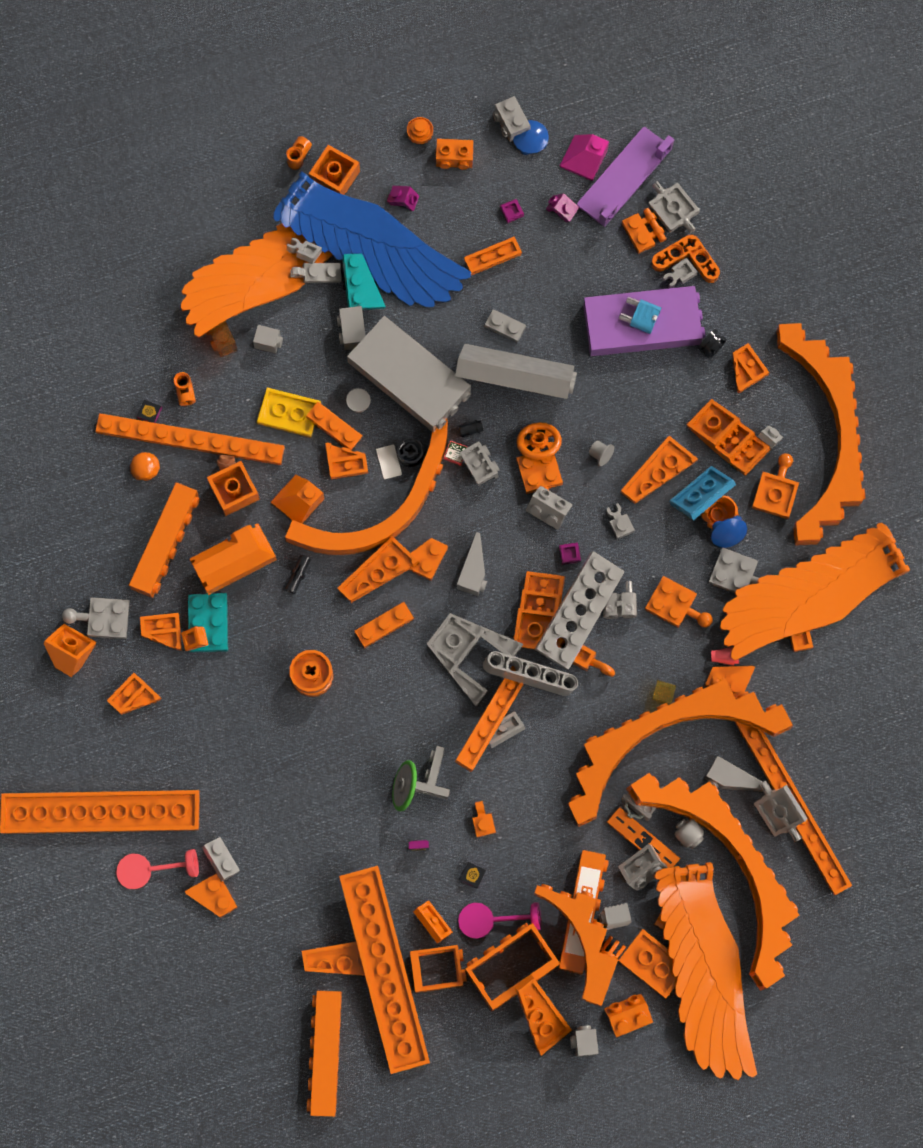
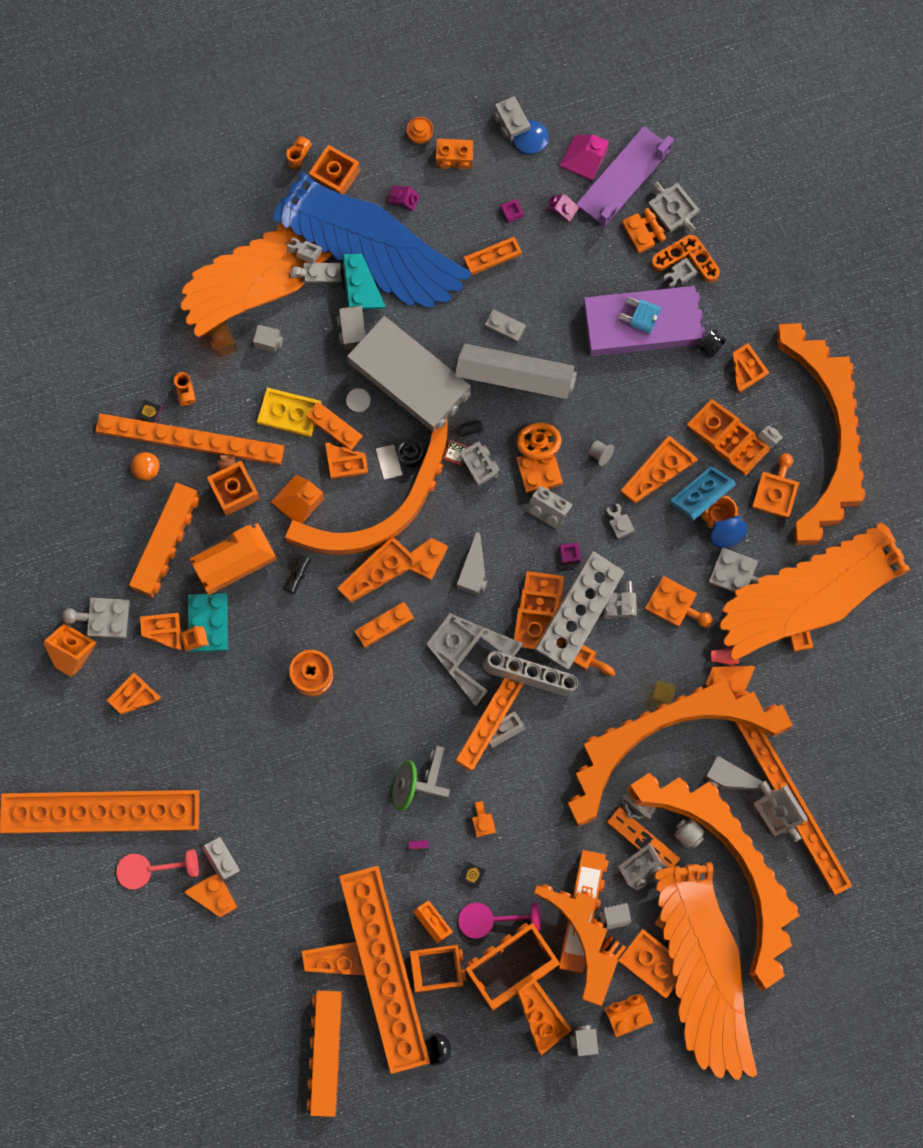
(438, 1049): none -> black hair

